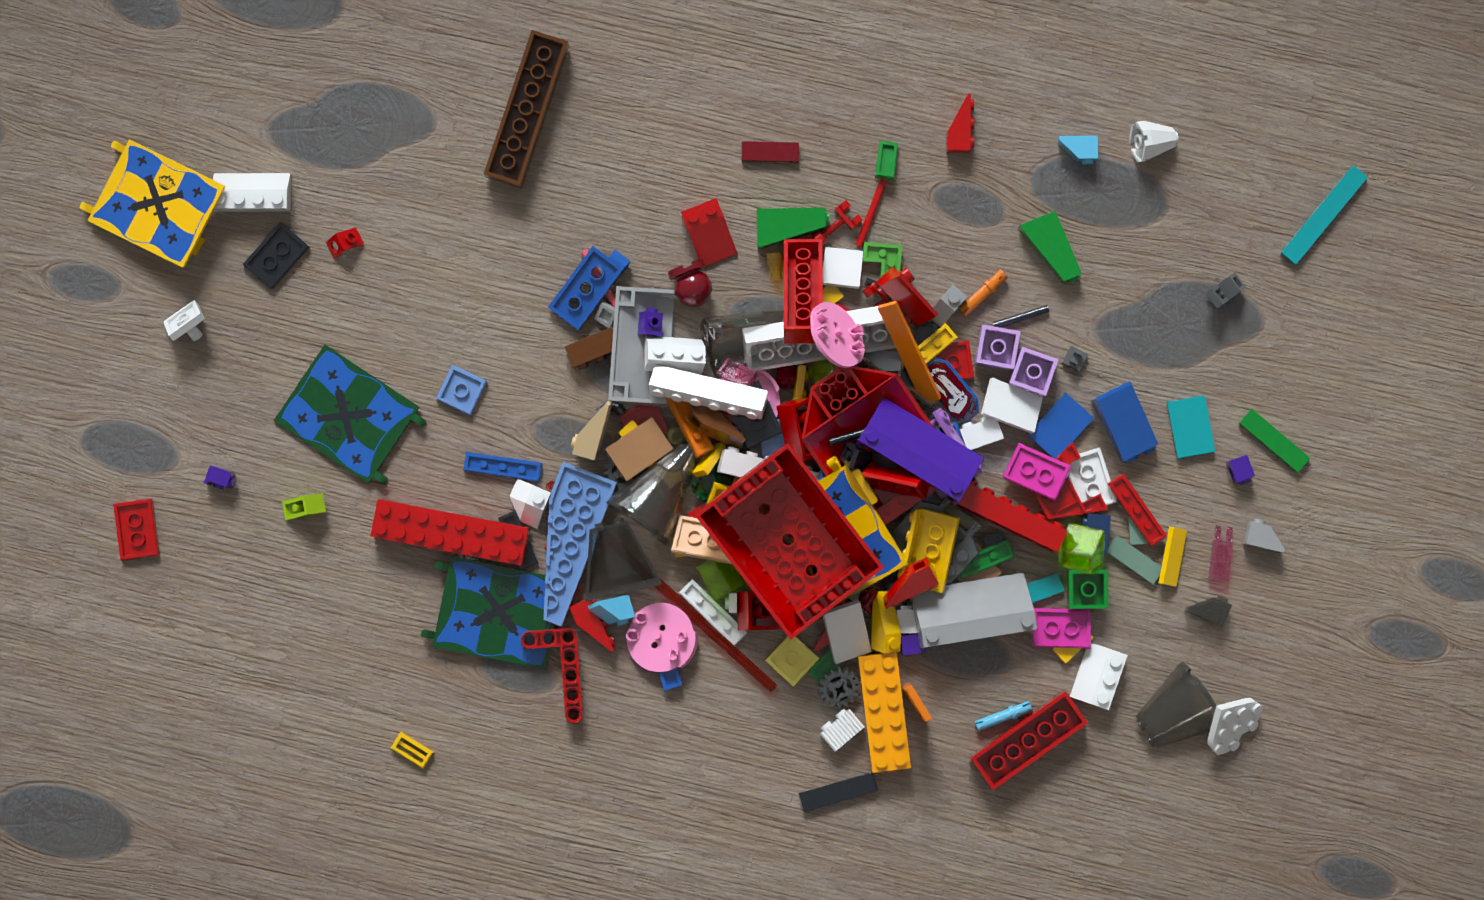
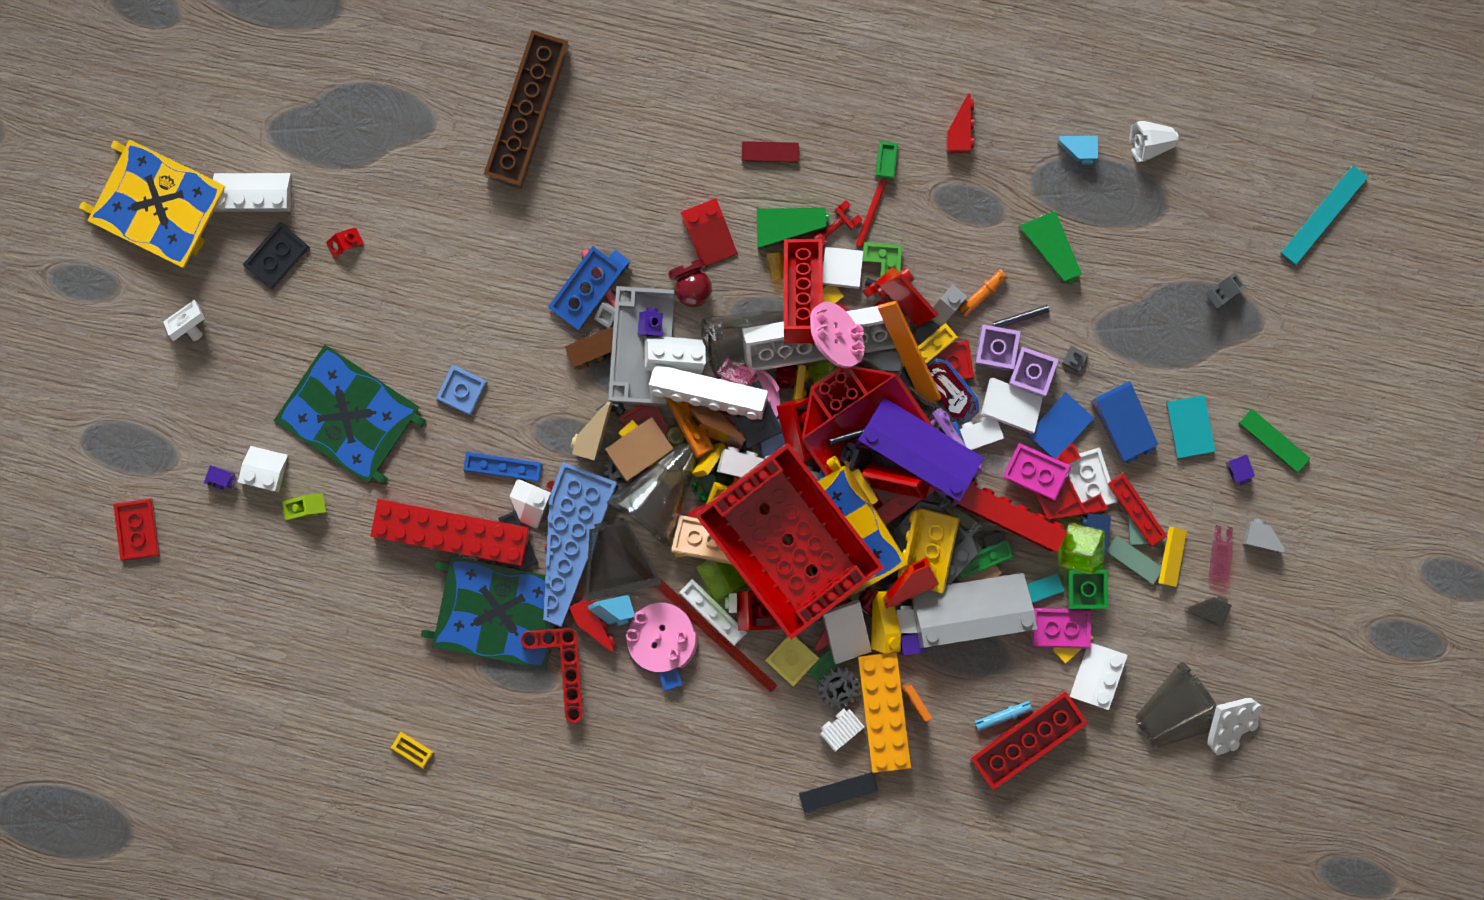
(263, 469): none -> white slope

